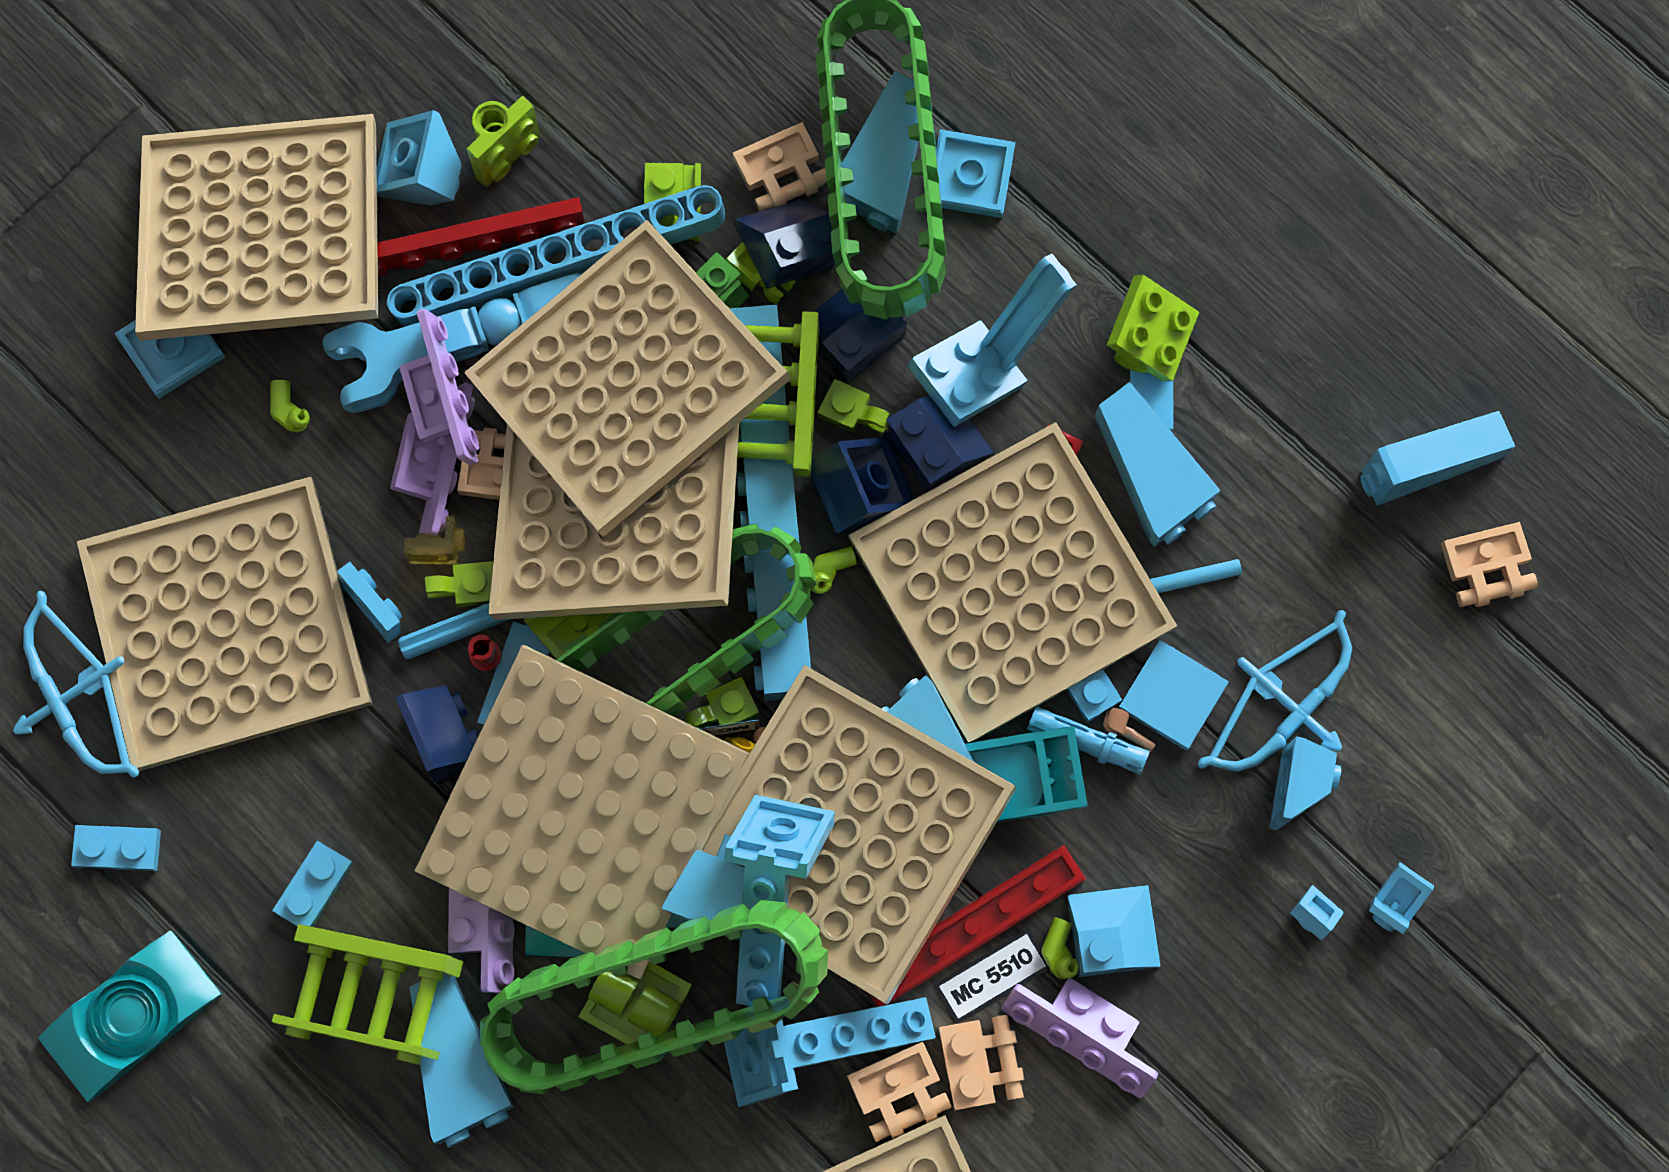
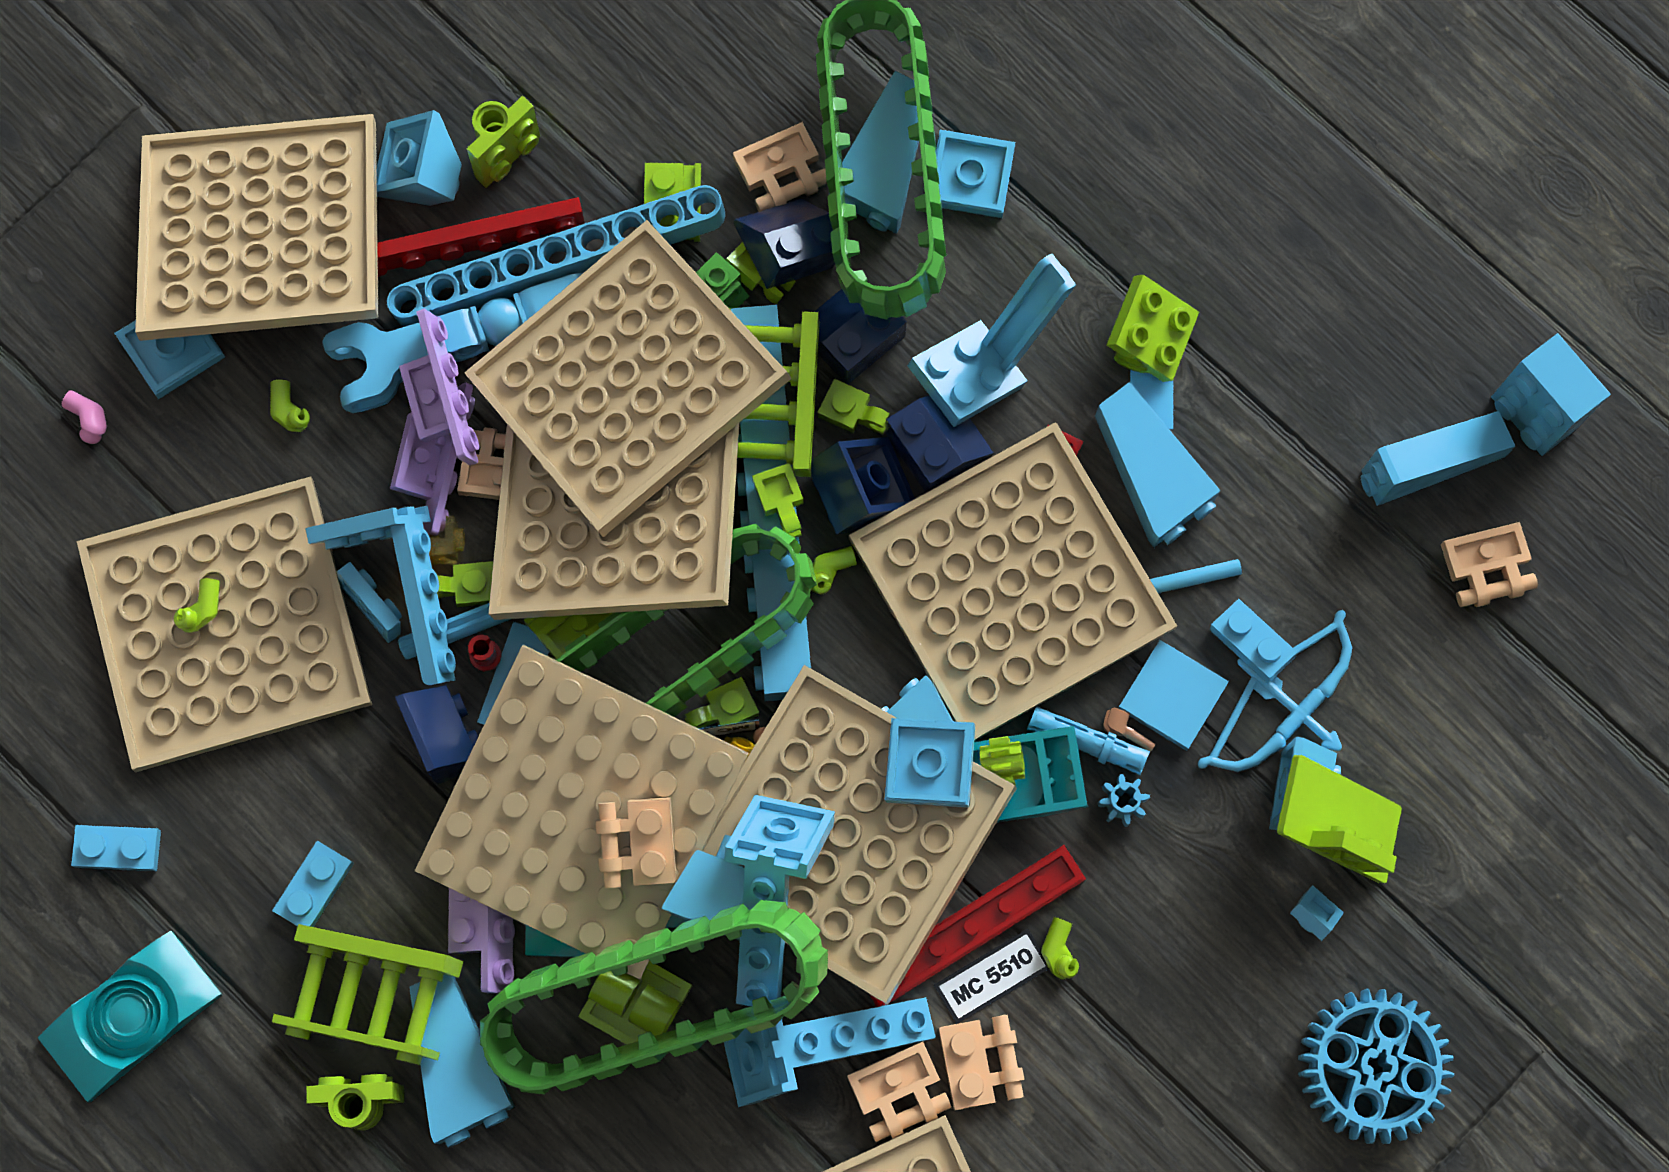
(89, 682): medium azure piece -> none
(90, 414): none -> bright pink arm
(202, 611): none -> lime arm
(339, 1093): none -> lime plate
(417, 577): none -> medium azure bracket
(650, 841): none -> light nougat plate
(780, 494): none -> lime plate
(930, 762): none -> medium azure tile
(1003, 758): none -> lime gear
(1085, 1029): lavender bracket -> none
(1094, 696): medium azure plate -> none
(1113, 931): medium azure slope -> none
(1134, 802): none -> medium azure gear
(1253, 641): none -> medium azure plate
(1339, 819): none -> lime bracket
(1361, 1076): none -> medium azure gear
(1399, 899): medium azure bracket -> none
(1549, 395): none -> medium azure brick

